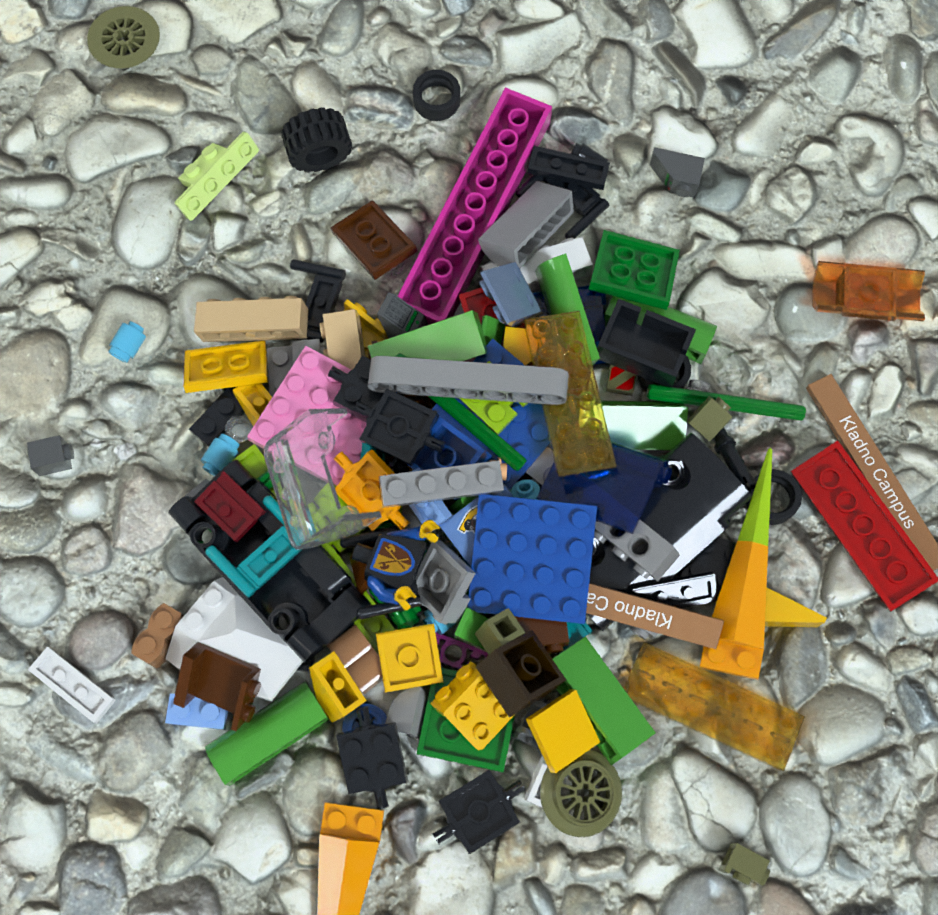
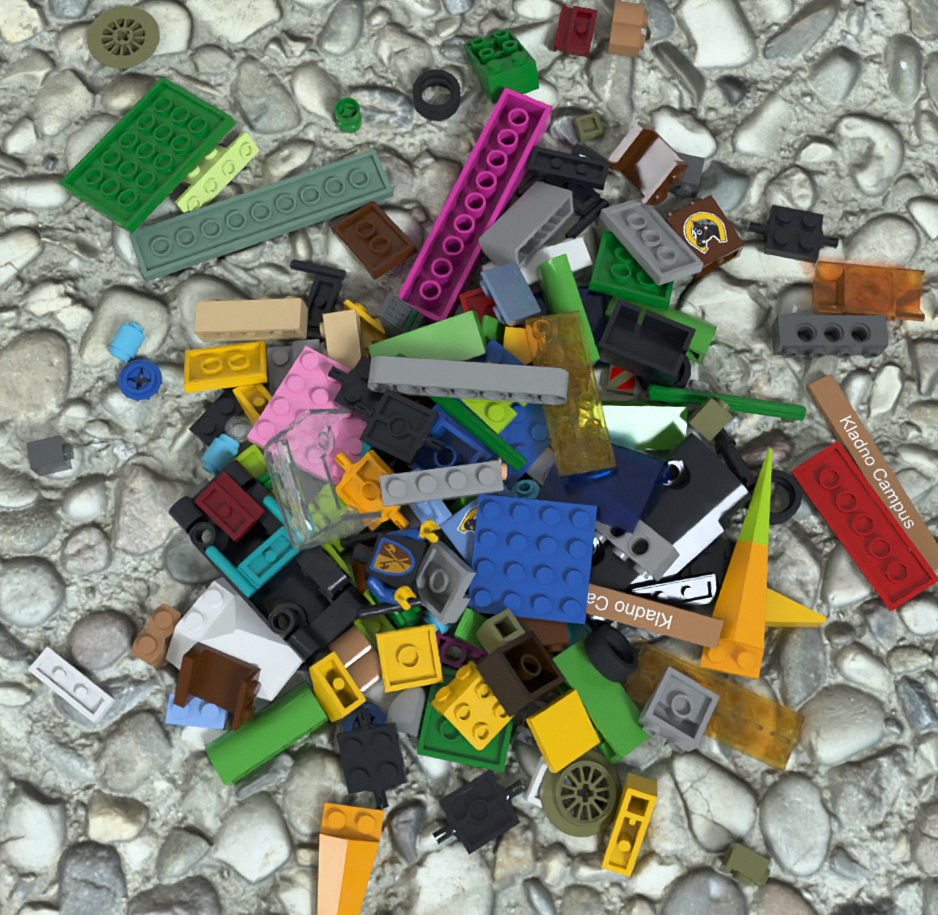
(133, 372): none -> blue gear
(147, 154): none -> green plate
(260, 215): none -> sand green plate
(316, 140): black tyre -> none
(348, 115): none -> green wheel
(502, 63): none -> green slope
(575, 30): none -> dark red plate
(588, 127): none -> olive tile
(611, 653): none -> black tyre
(626, 29): none -> medium nougat brick
(630, 824): none -> yellow slope
(648, 163): none -> panel
(651, 241): none -> light grey plate
(678, 710): none -> light grey plate
(706, 233): none -> reddish brown panel
(793, 234): none -> black plate
(869, 328): none -> dark grey brick

